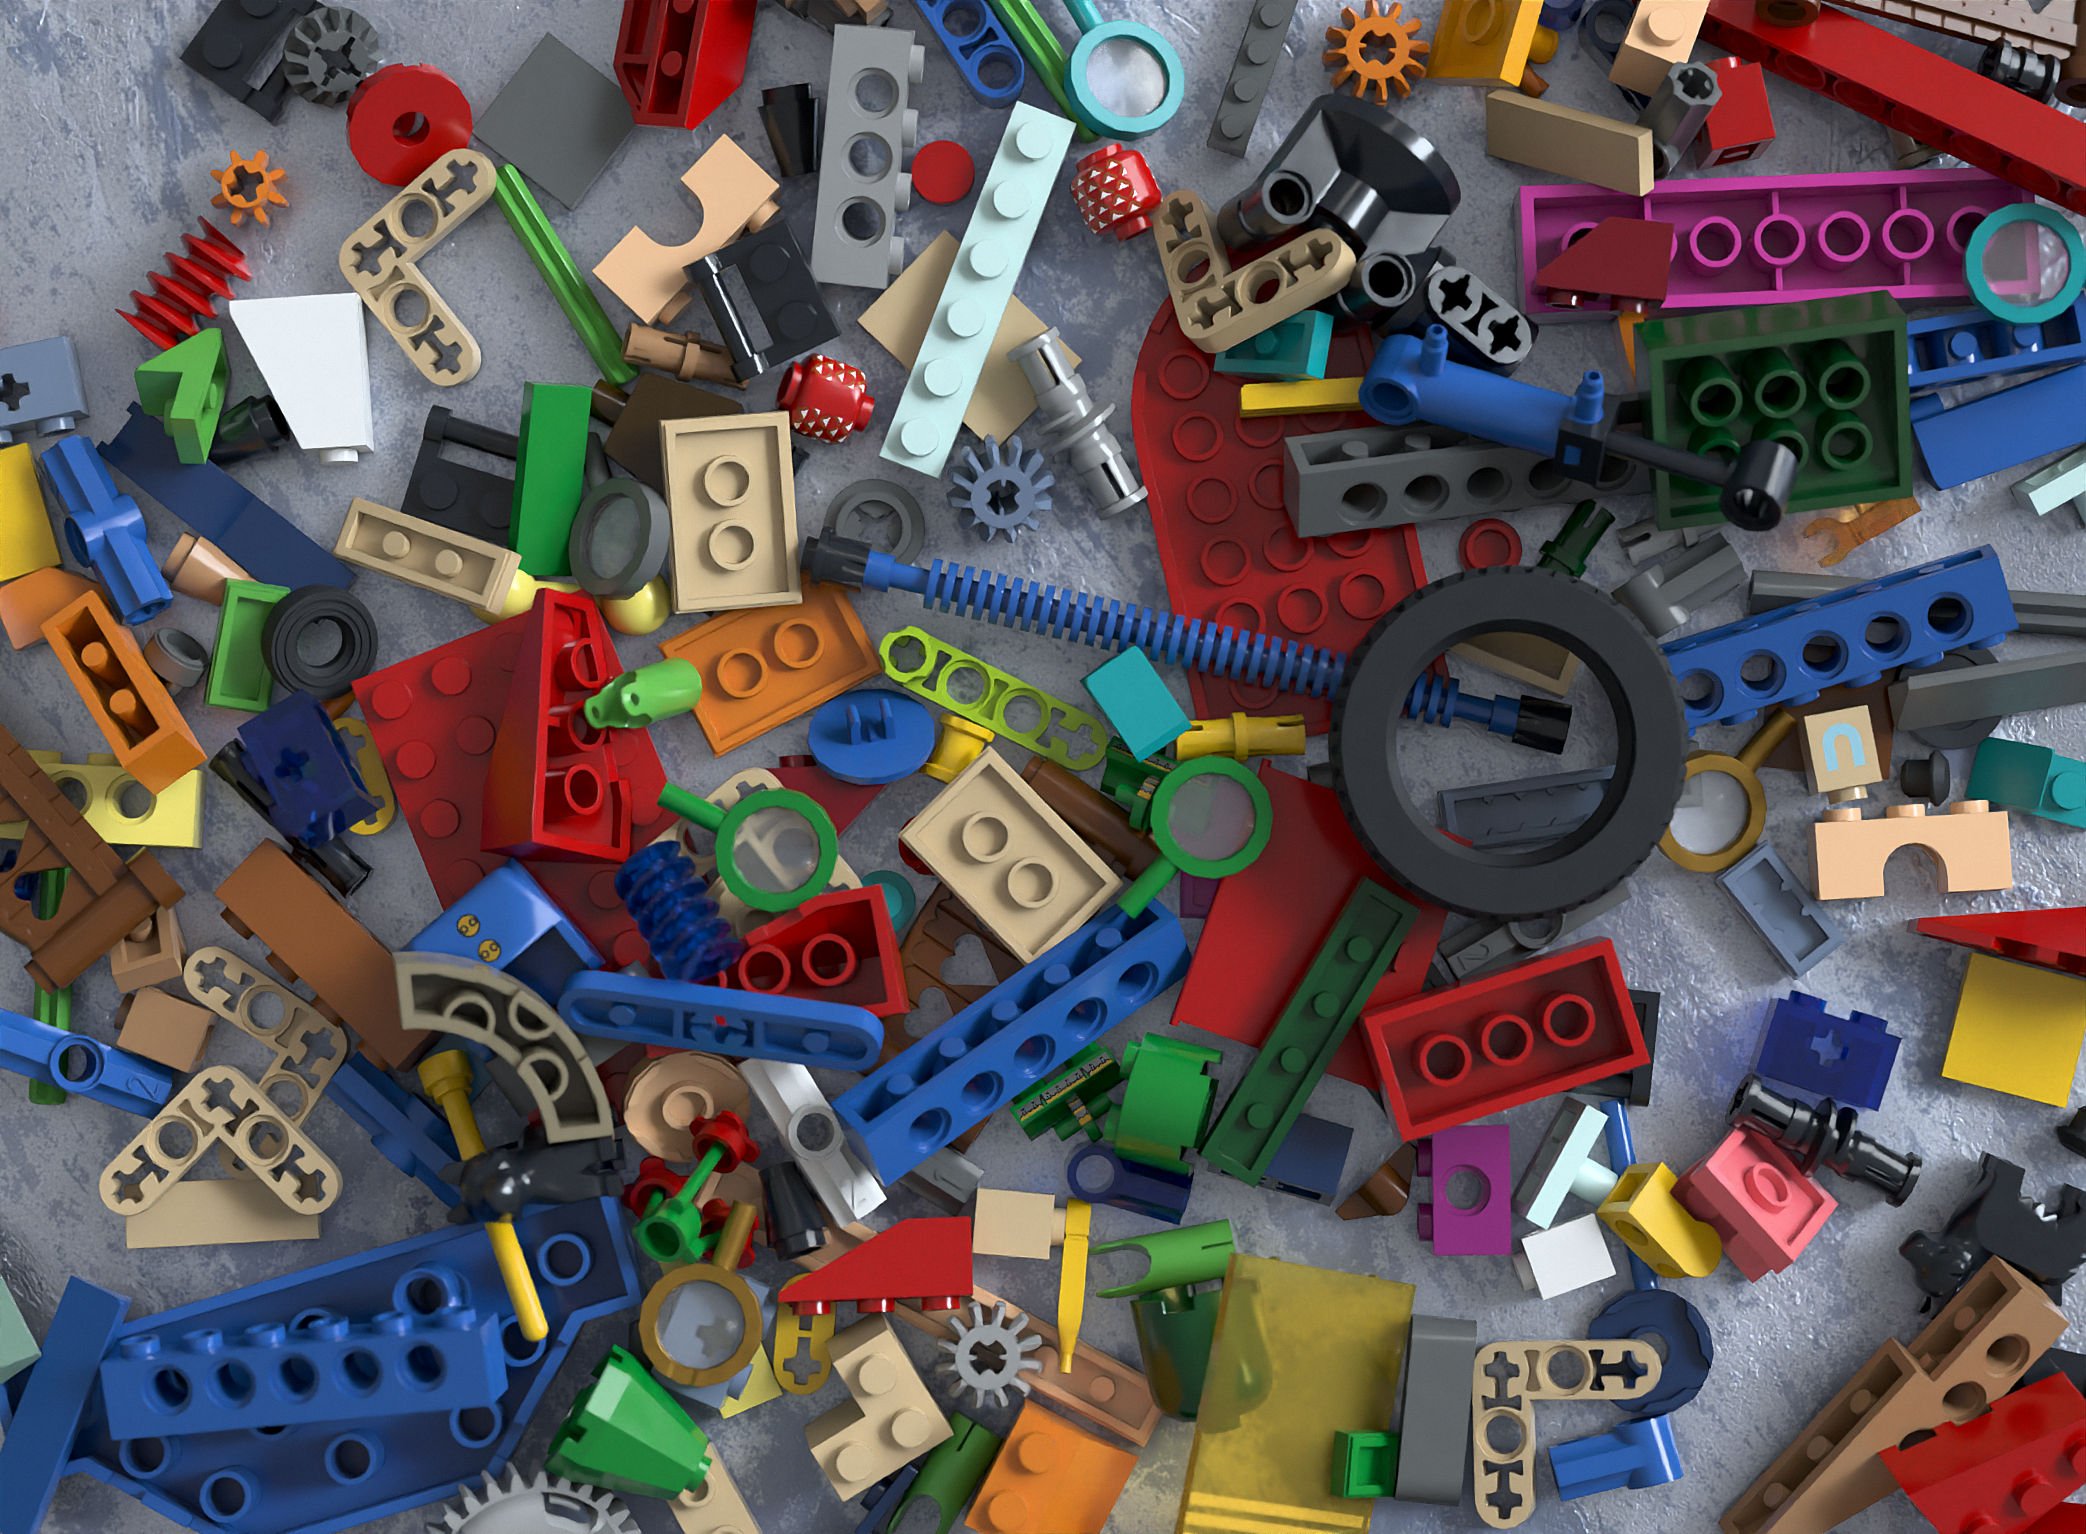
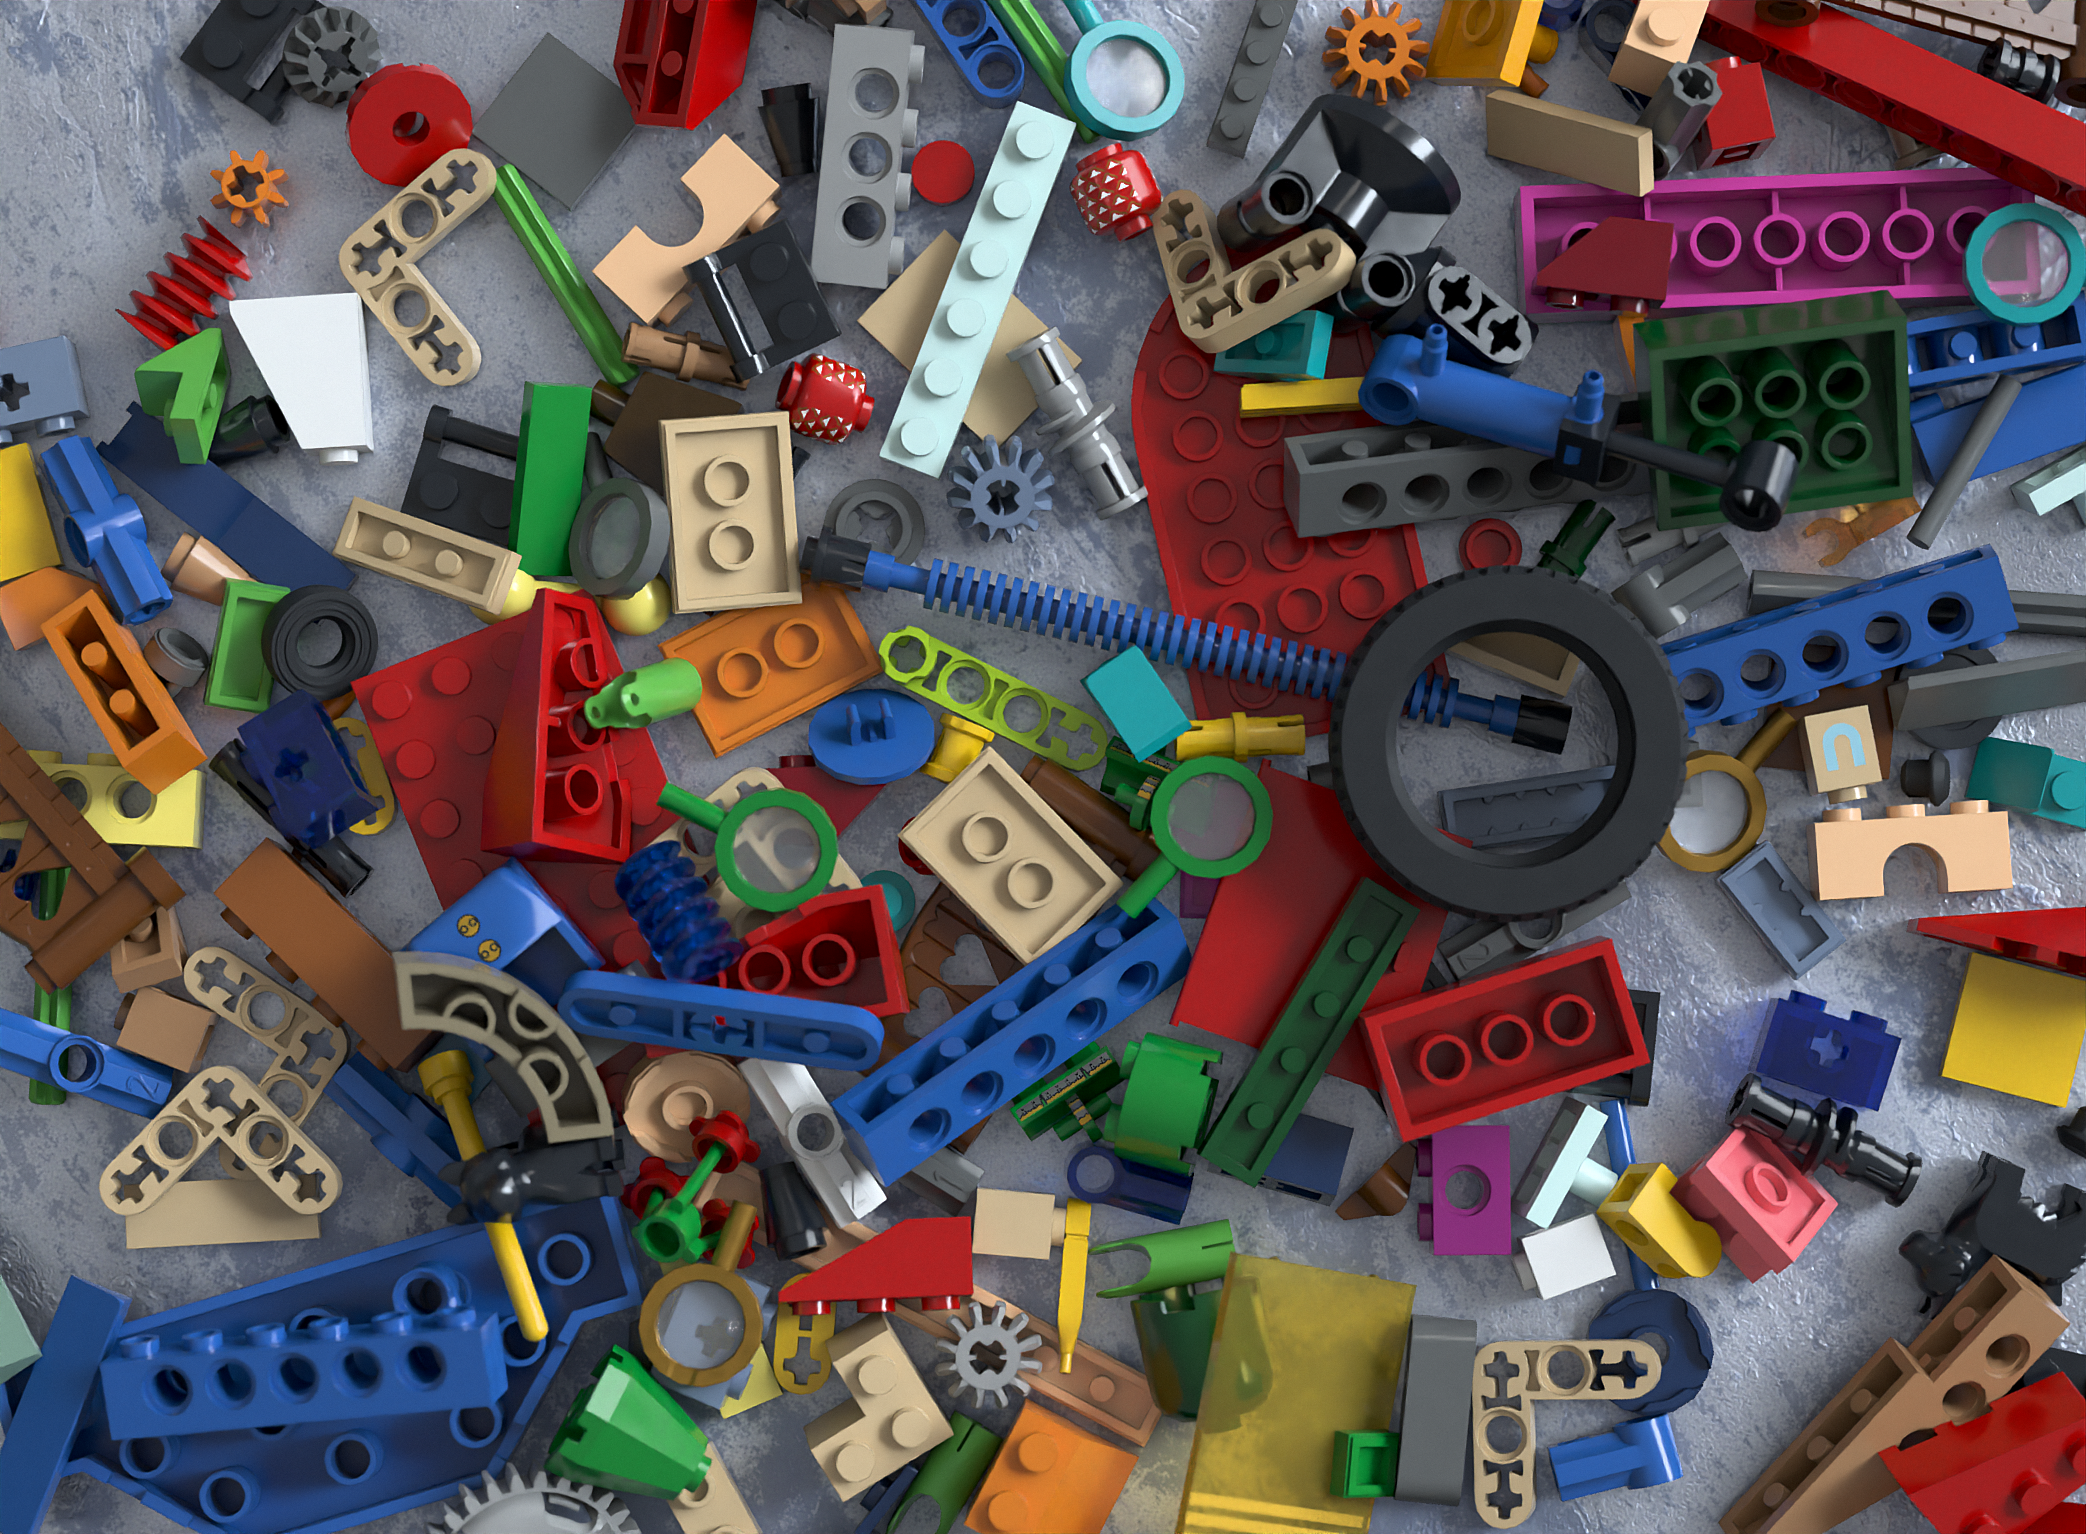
(1964, 462): none -> dark grey bar

